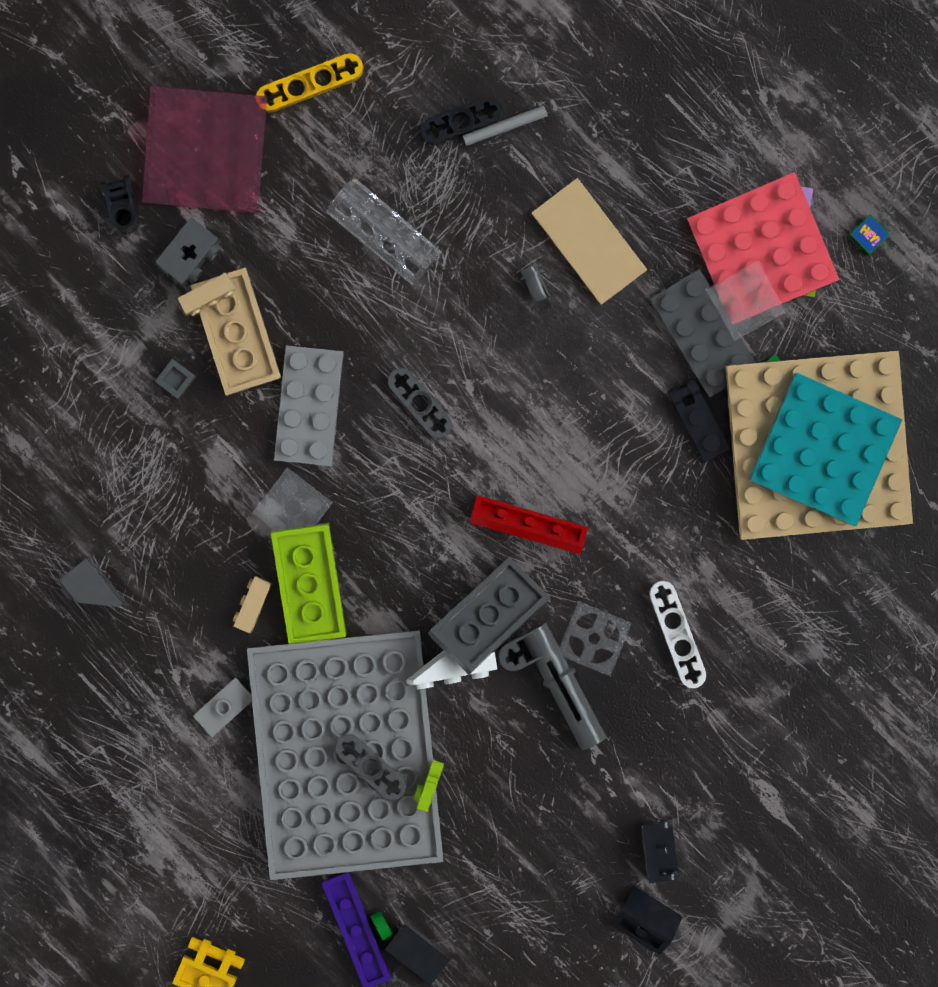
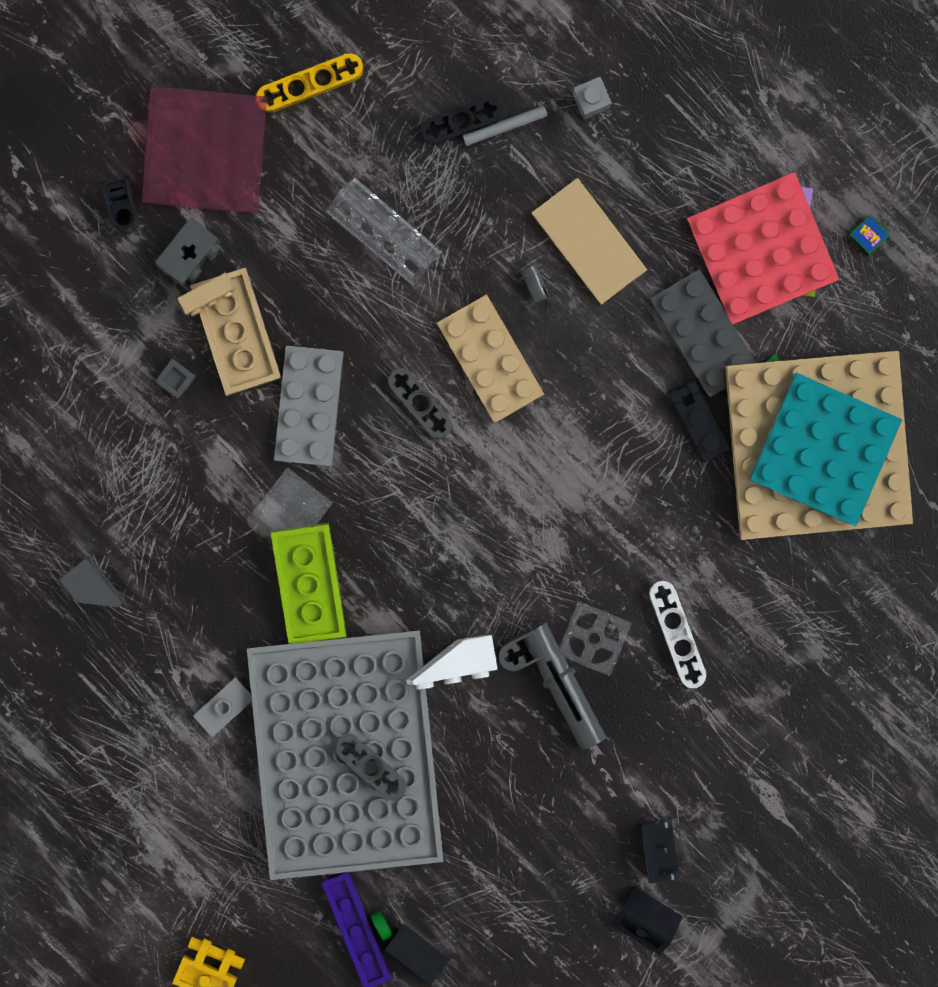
(252, 604): tan piece -> none
(425, 792): lime plate -> none
(488, 616): dark grey plate -> none
(490, 358): none -> tan plate
(528, 524): red plate -> none
(591, 98): none -> light grey brick
(746, 301): clear plate -> none

